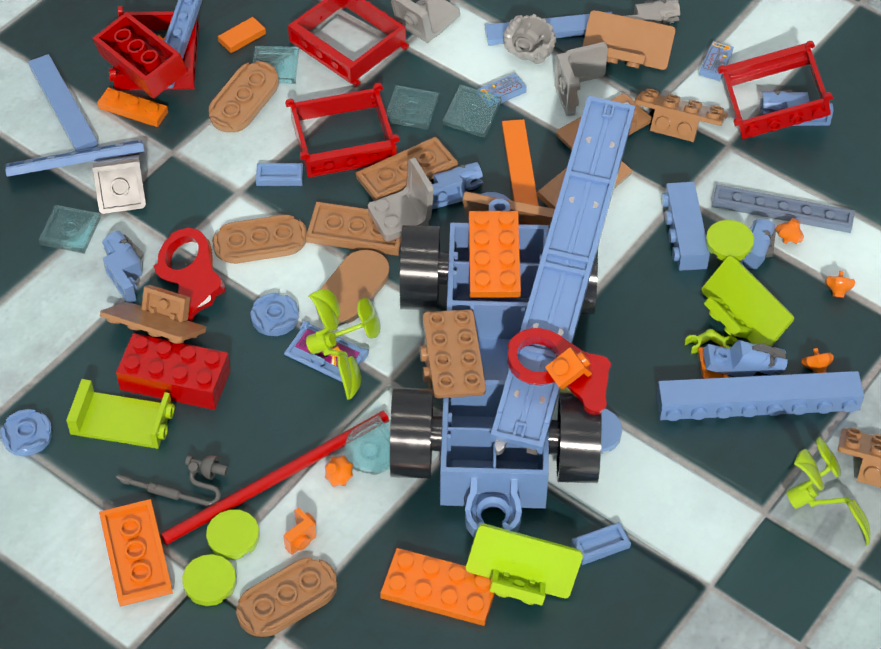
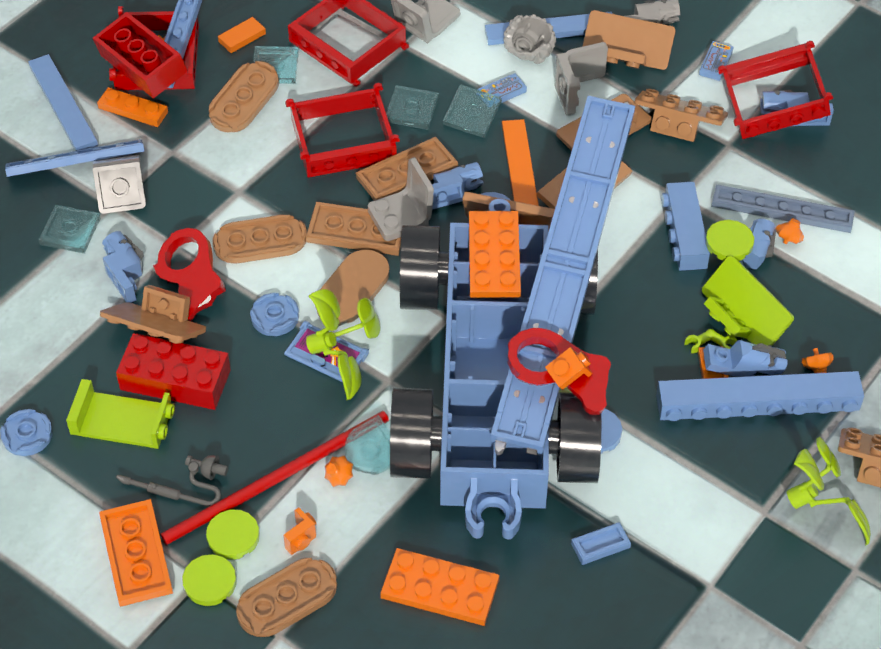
(279, 174): medium blue tile -> none
(452, 354): medium nougat bracket -> none
(523, 564): lime bracket -> none
(839, 284): orange piece -> none

